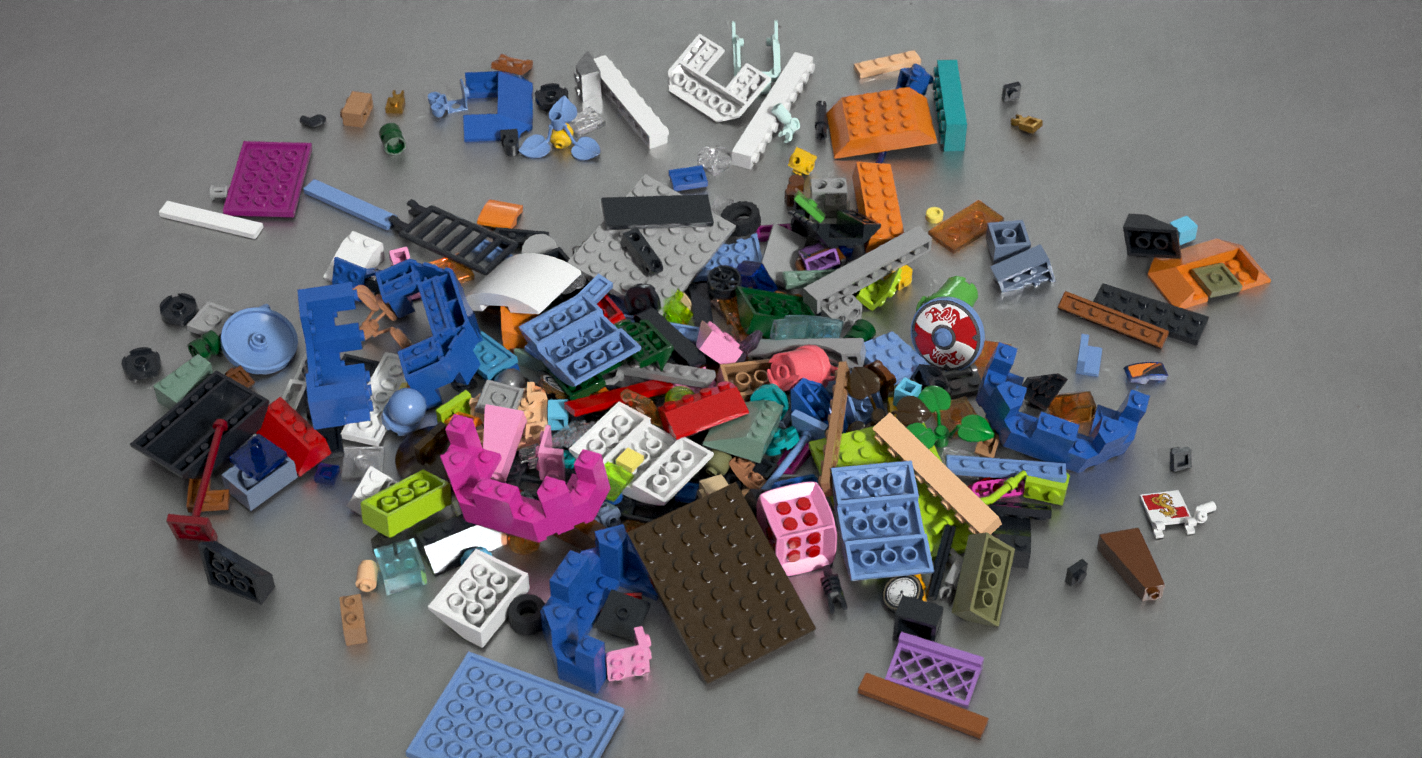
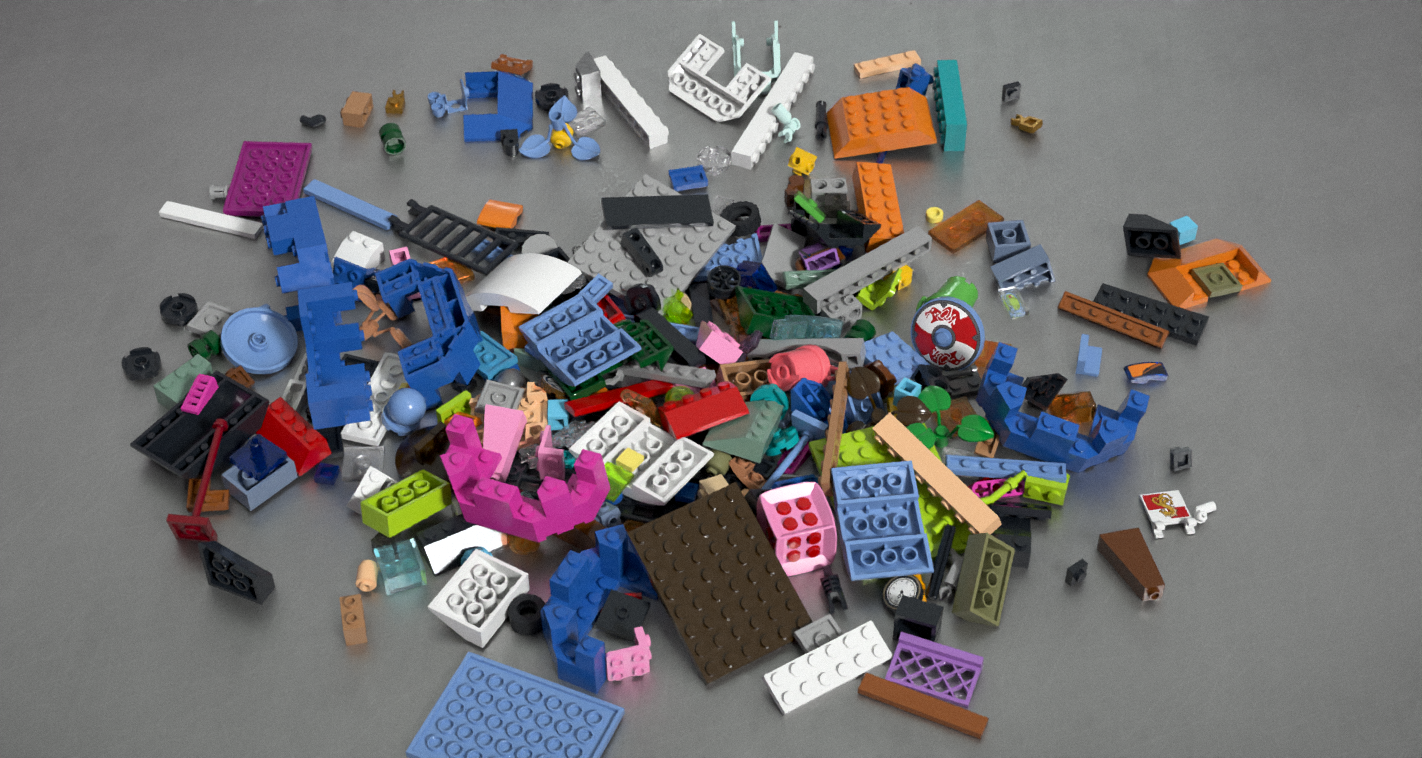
(202, 383): none -> dark pink slope
(298, 229): none -> blue brick
(817, 633): none -> light grey plate
(827, 667): none -> white plate
(1013, 302): none -> clear tile

